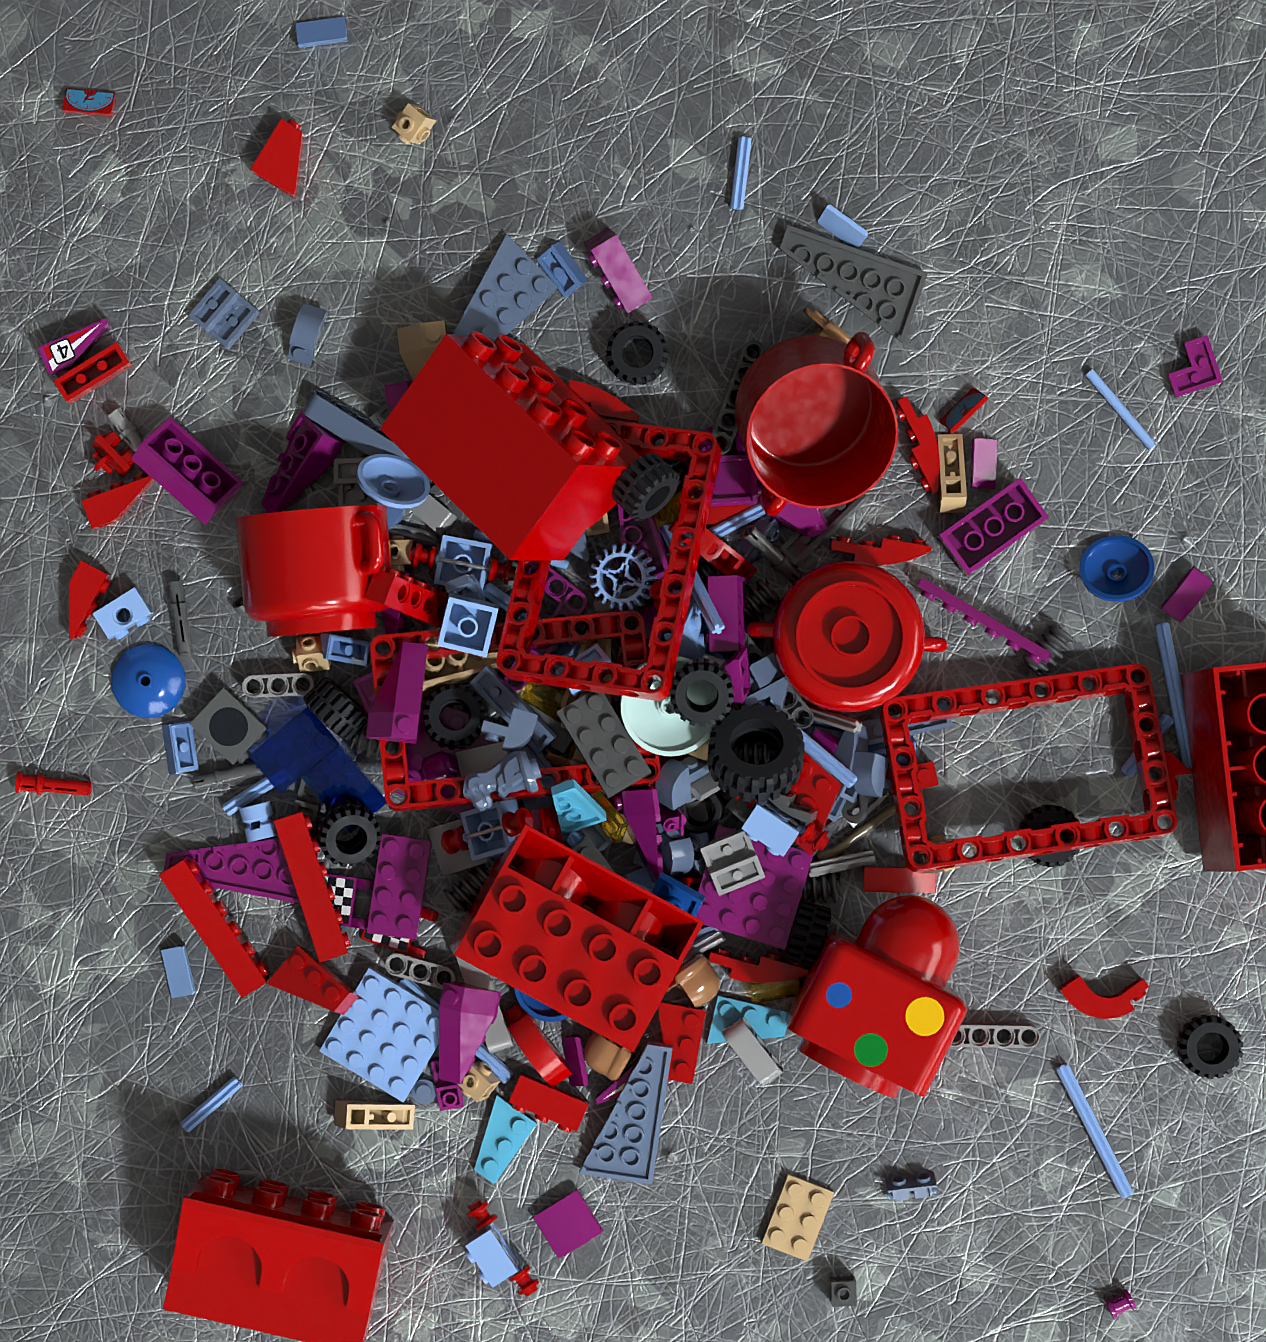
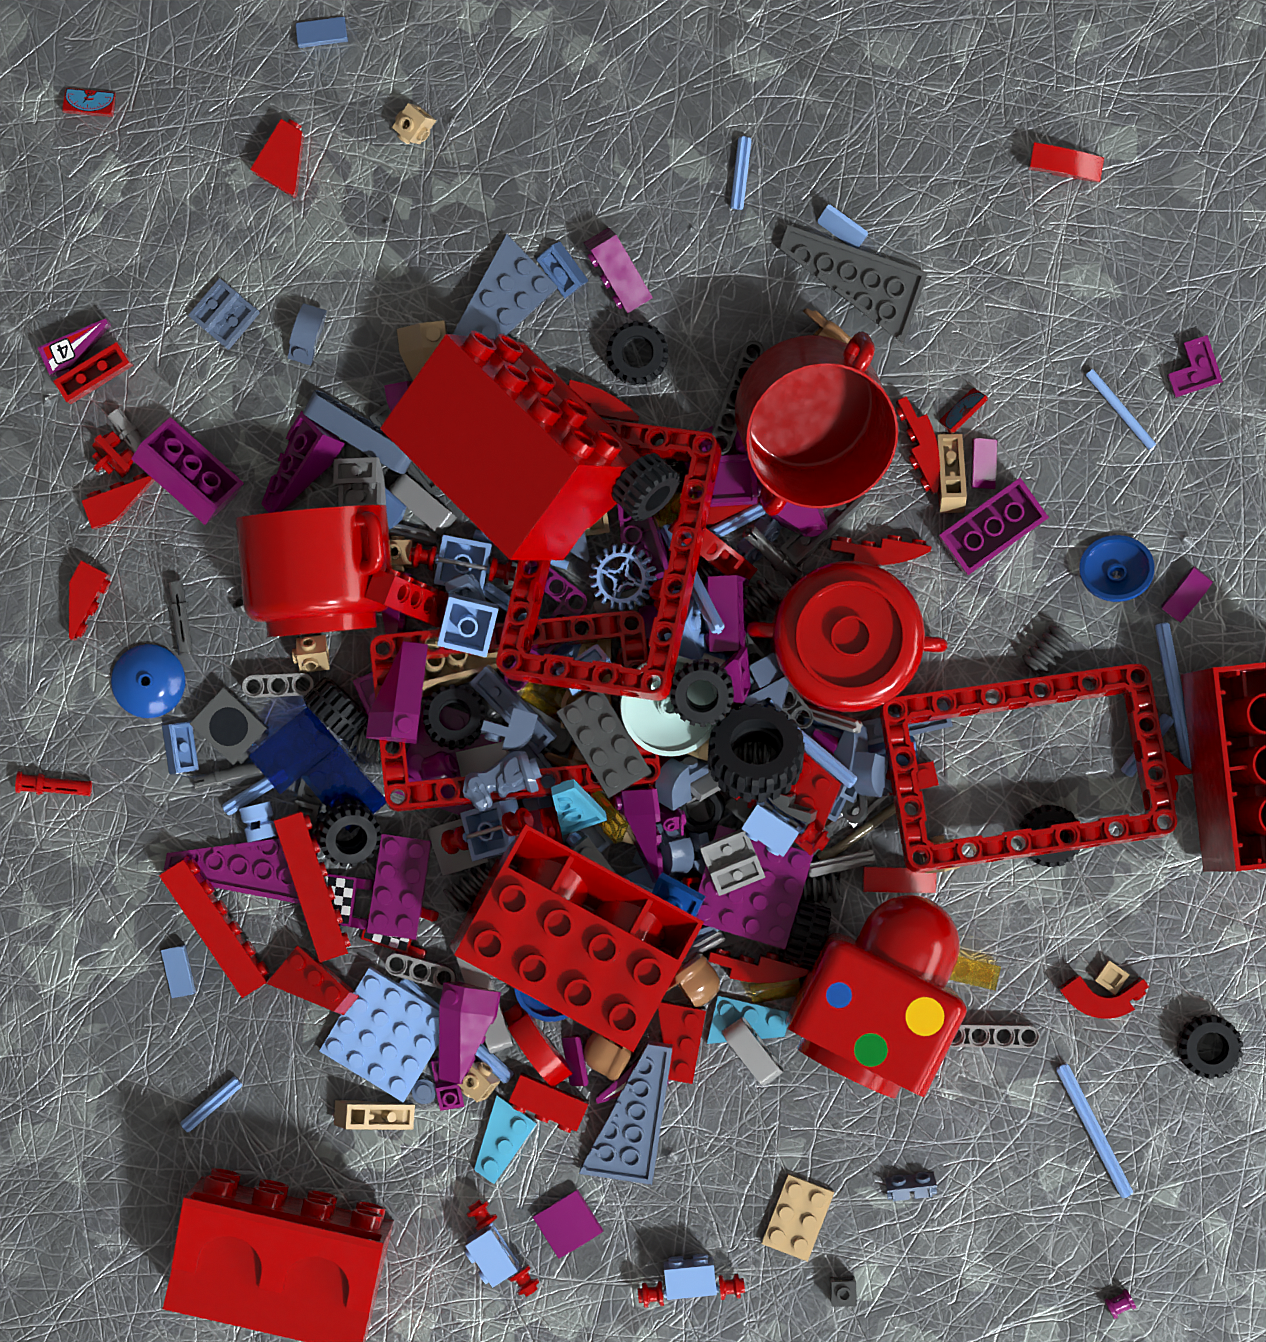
(109, 614): light blue brick -> none
(345, 649): medium blue slope -> none
(392, 481): light blue dish -> none
(690, 1279): none -> light blue brick
(976, 973): none -> clear yellow plate
(991, 626): magenta plate -> none
(1065, 162): none -> red slope
(1111, 977): none -> tan plate

